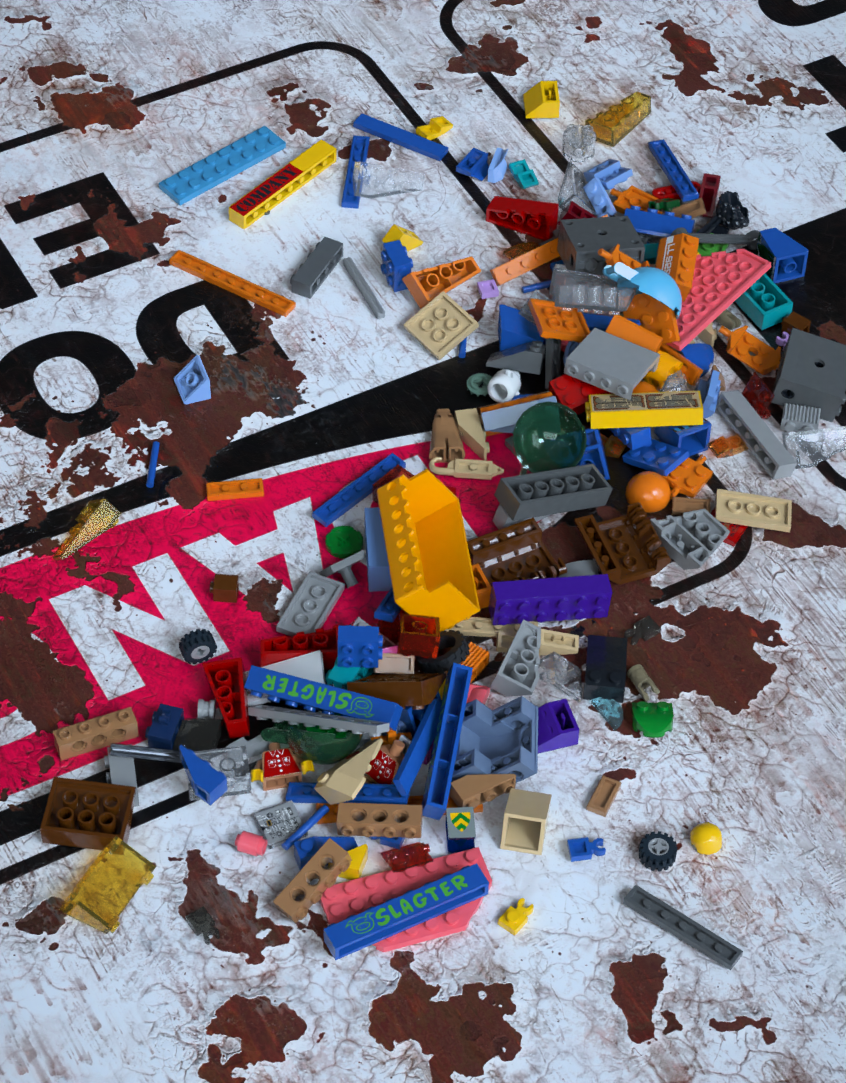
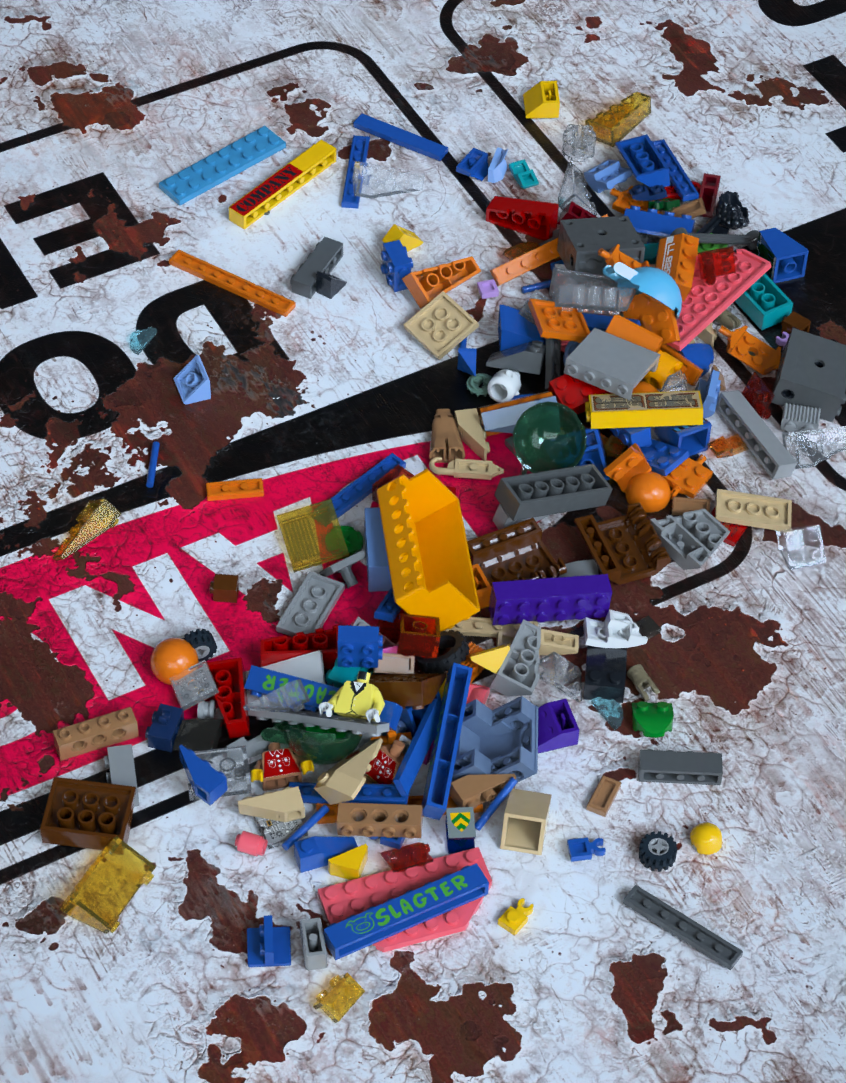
(140, 339): none -> clear light blue tile
(144, 753): black axle -> none
(172, 658): none -> orange piece
(194, 685): none -> clear tile
(202, 922): clear smoke plate -> none
(268, 945): none -> blue bracket
(277, 806): none -> tan slope
(284, 699): none -> clear slope
(312, 535): none -> clear yellow piece
(313, 944): none -> light grey brick
(314, 869): medium nougat brick -> none
(328, 284): none -> black slope
(339, 996): none -> clear yellow bracket
(356, 700): none -> light yellow torso
(364, 288): light grey axle -> none
(435, 128): yellow slope -> none
(467, 360): none -> blue slope
(491, 658): none -> yellow slope
(495, 803): none -> blue bar
(599, 198): light blue plate -> none
(615, 632): none -> white slope
(627, 466): none -> orange bracket
(641, 193): none -> dark blue slope
(644, 161): none -> blue slope
(680, 767): none -> dark grey brick
(716, 263): none -> clear red hinge
(801, 546): none -> clear slope

